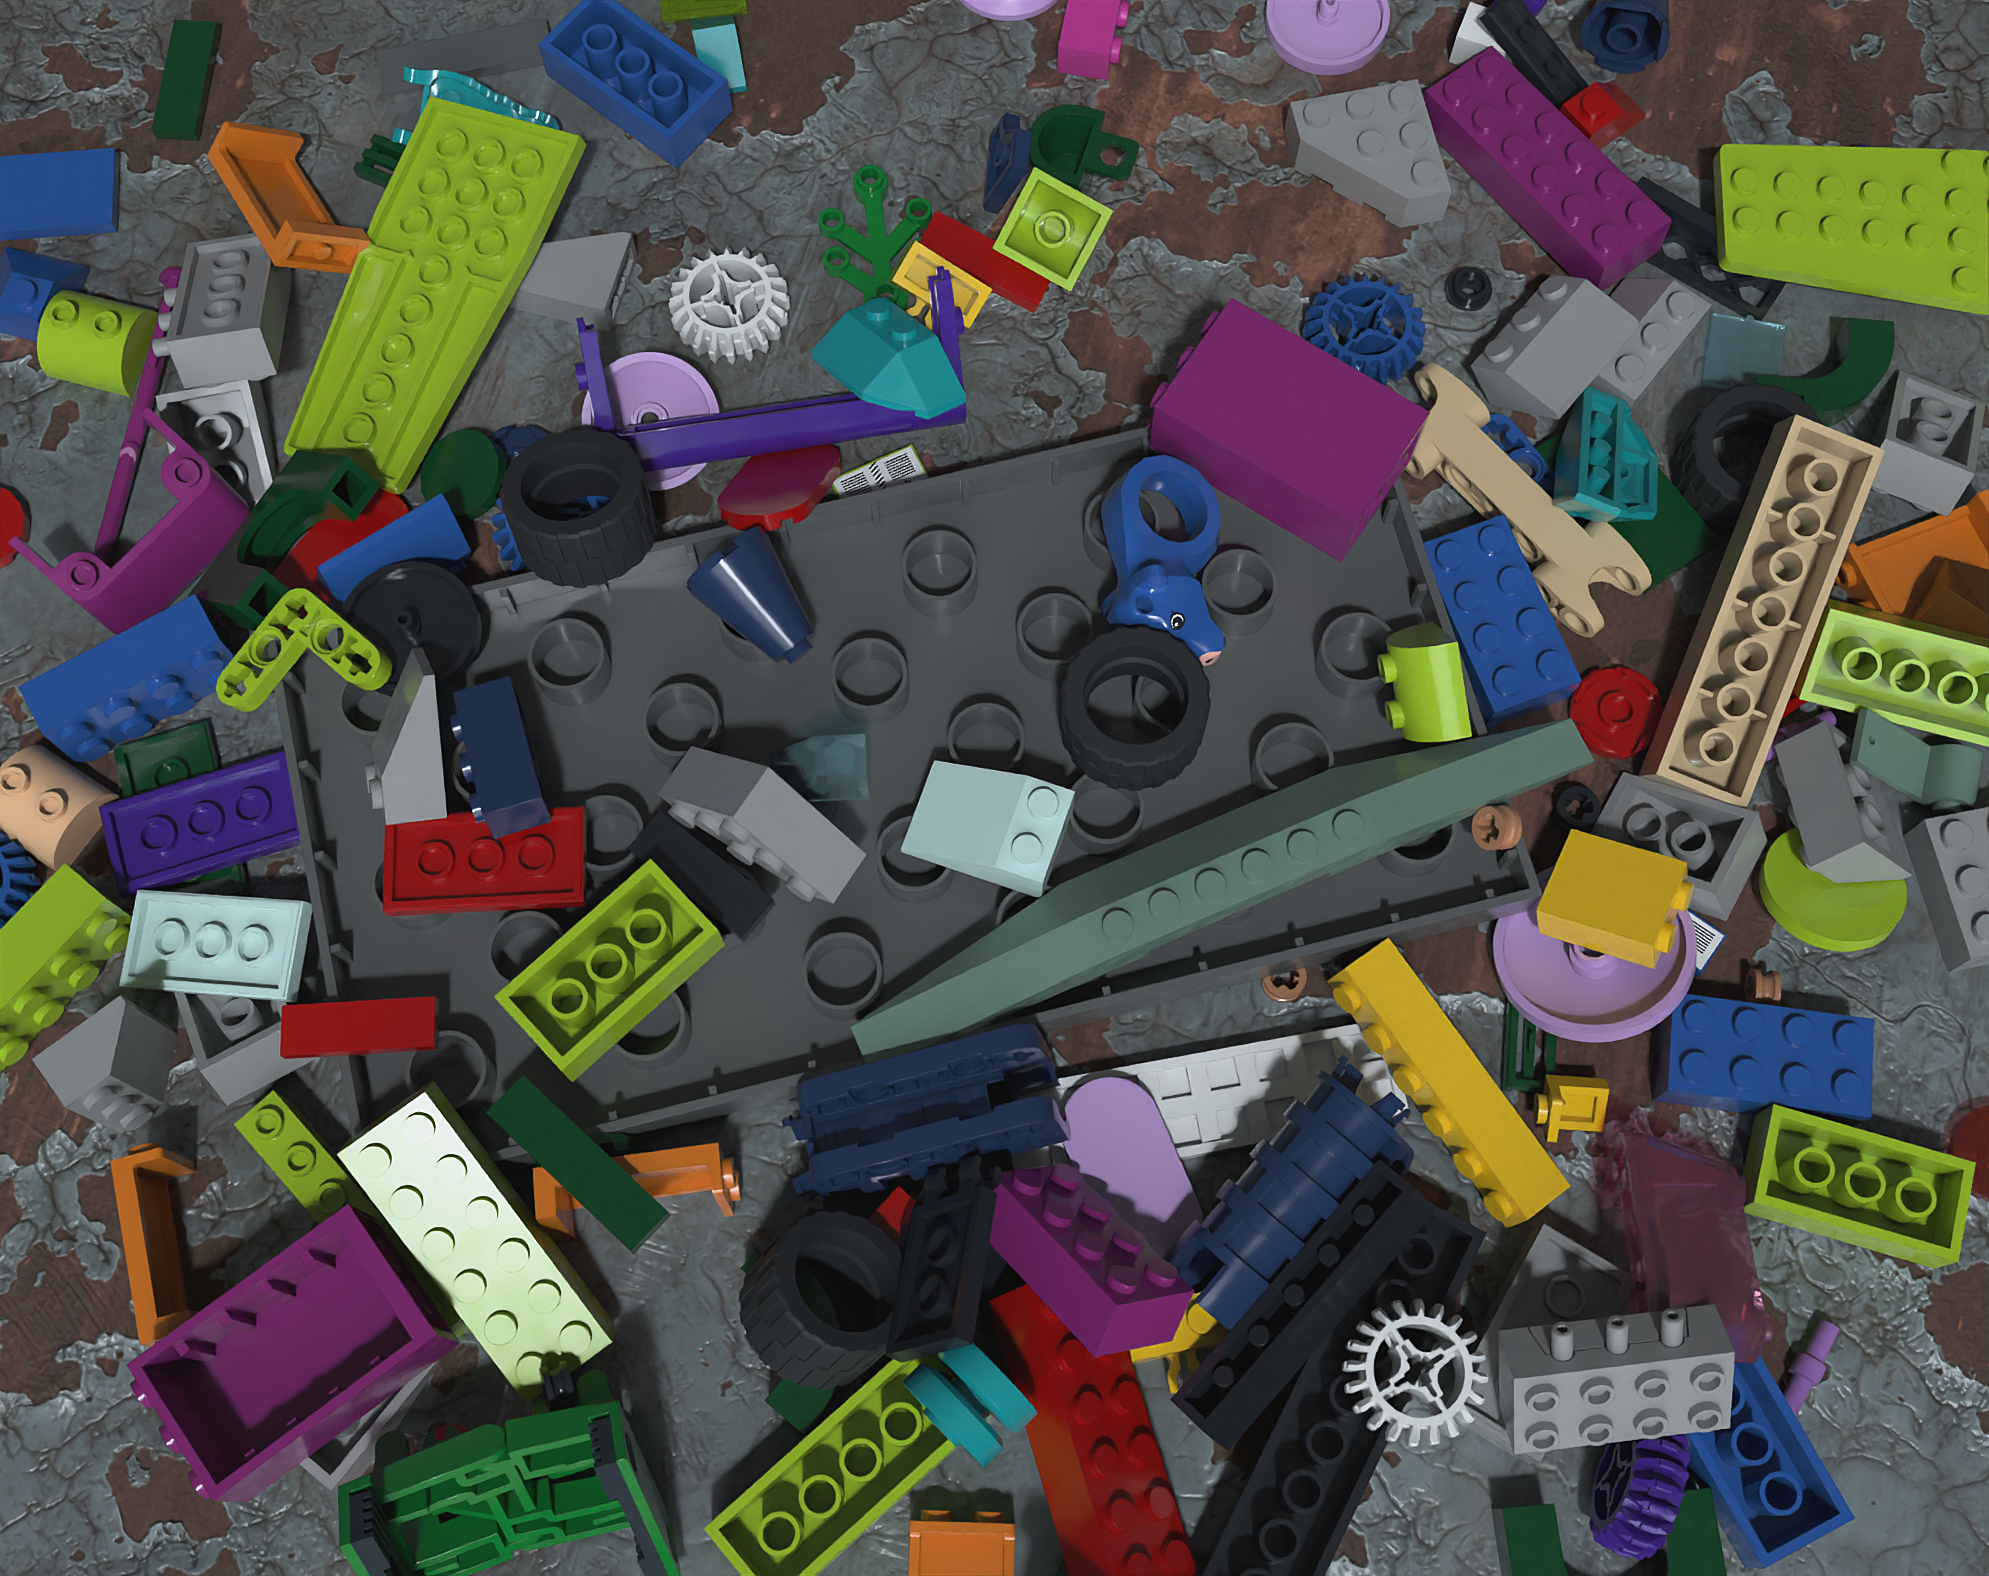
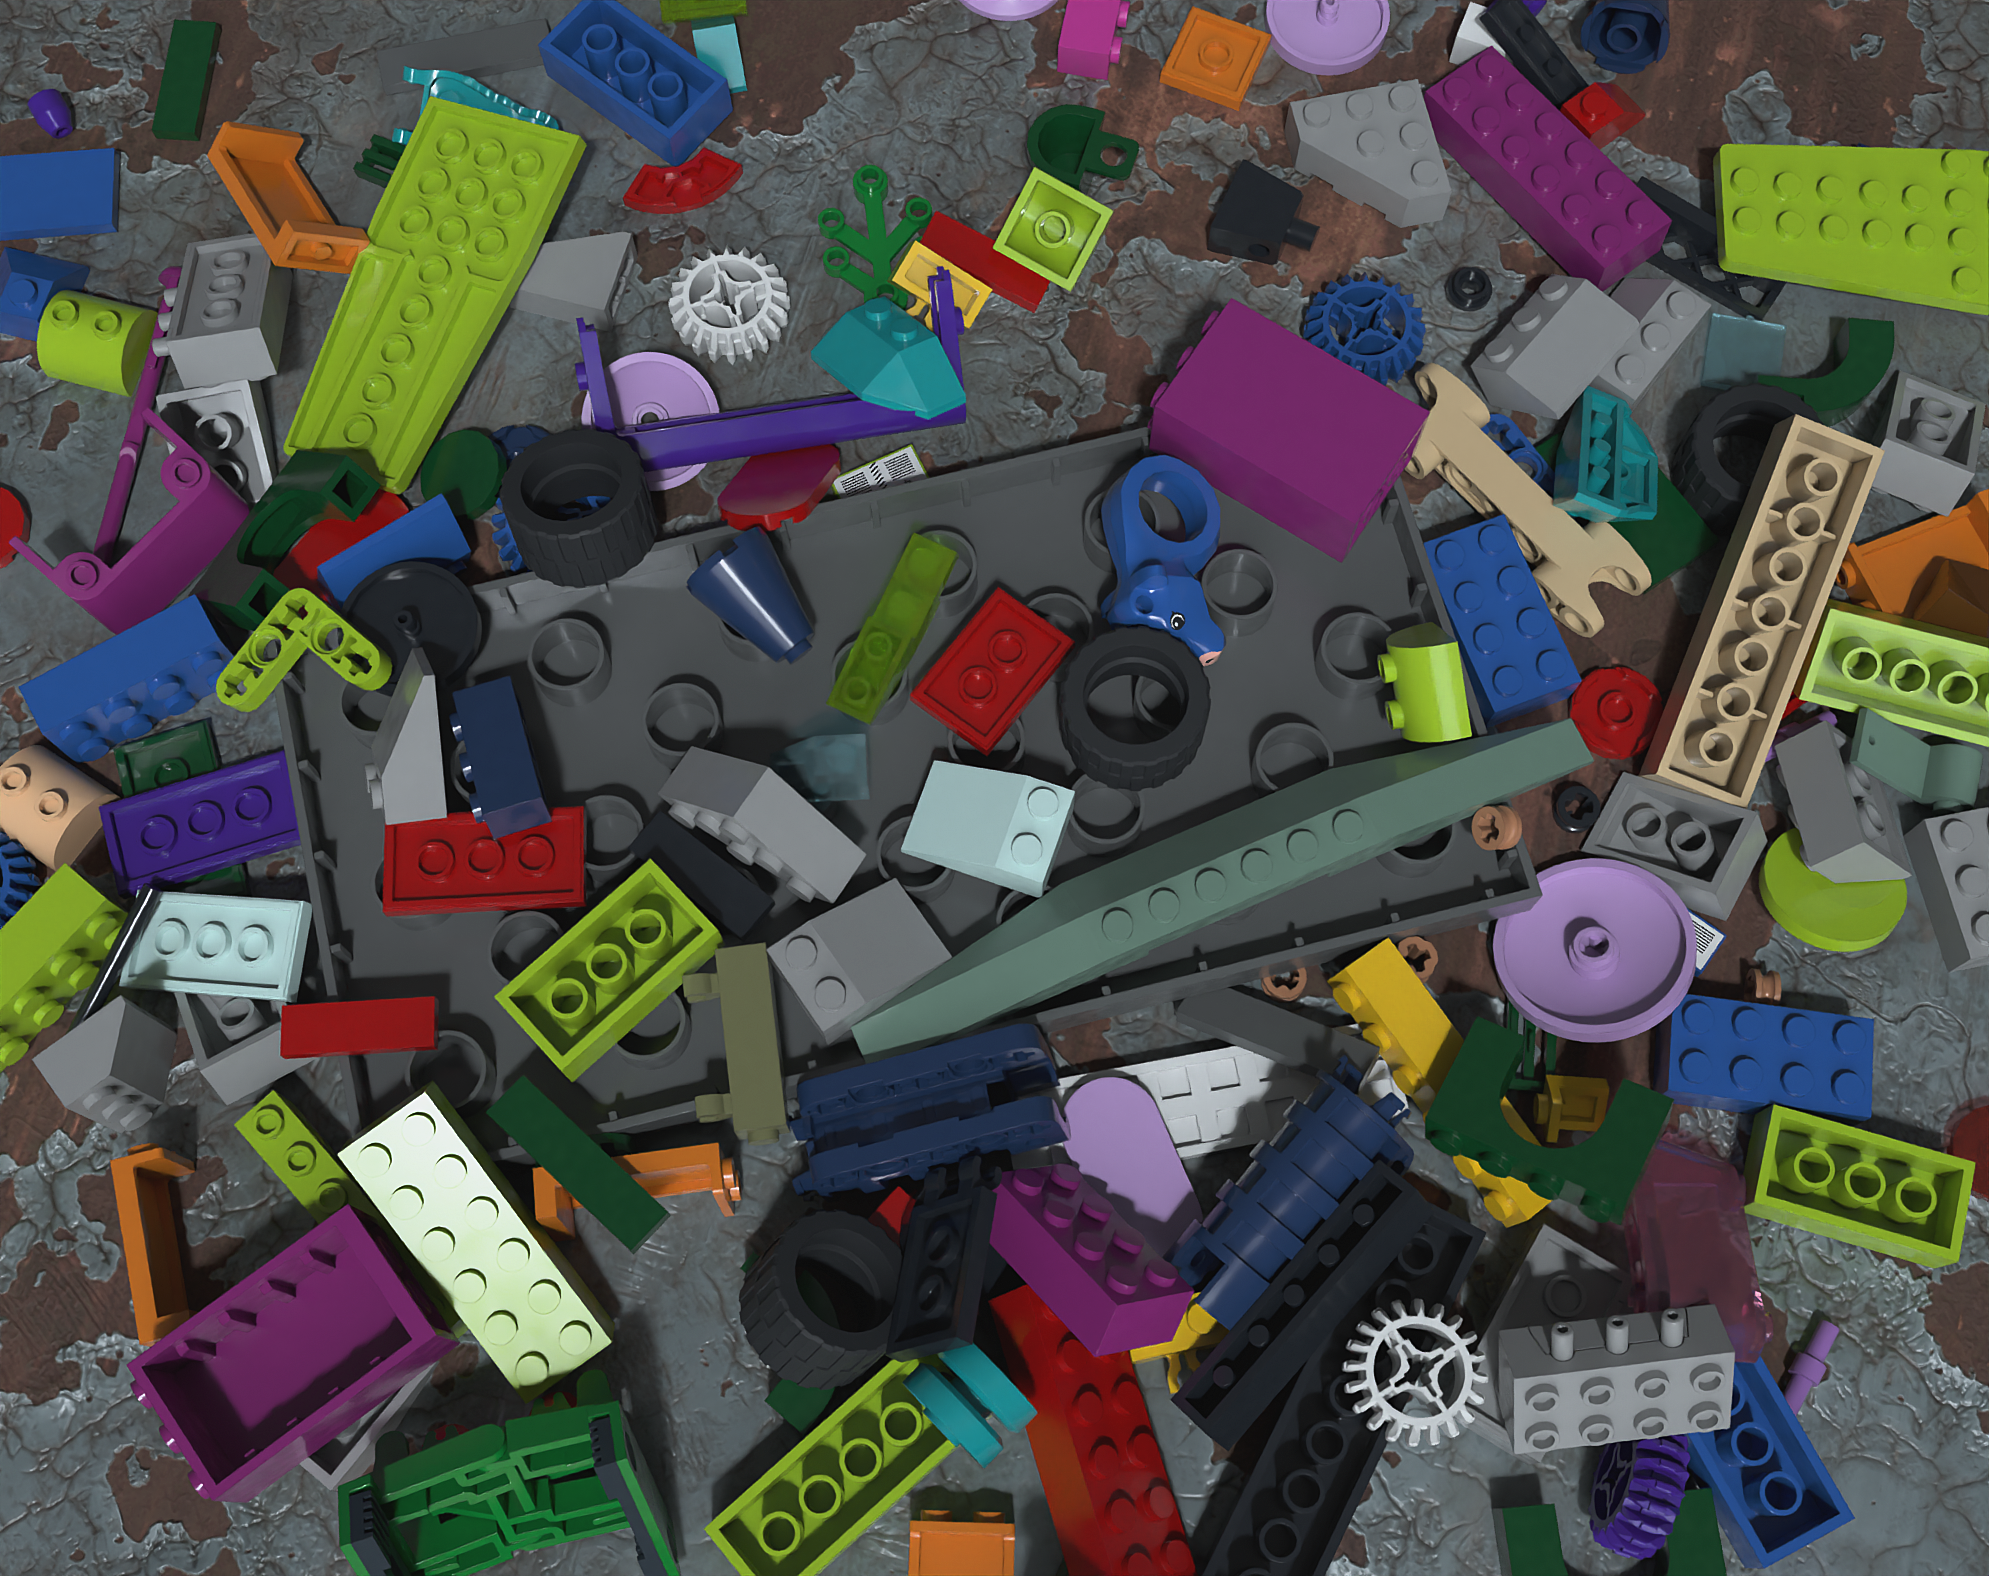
(51, 113): none -> dark purple hose
(118, 954): none -> black bar
(557, 1387): black bush -> none
(682, 186): none -> red tile
(751, 1044): none -> olive brick
(857, 957): none -> light grey slope
(894, 630): none -> clear neon green slope
(992, 671): none -> red tile
(1005, 161): dark blue tile -> none
(1215, 58): none -> orange tile
(1260, 218): none -> black torso
(1275, 1033): none -> dark grey tile
(1421, 951): none -> nougat bush
(1594, 1175): none -> dark green arch
(1614, 898): yellow brick -> none

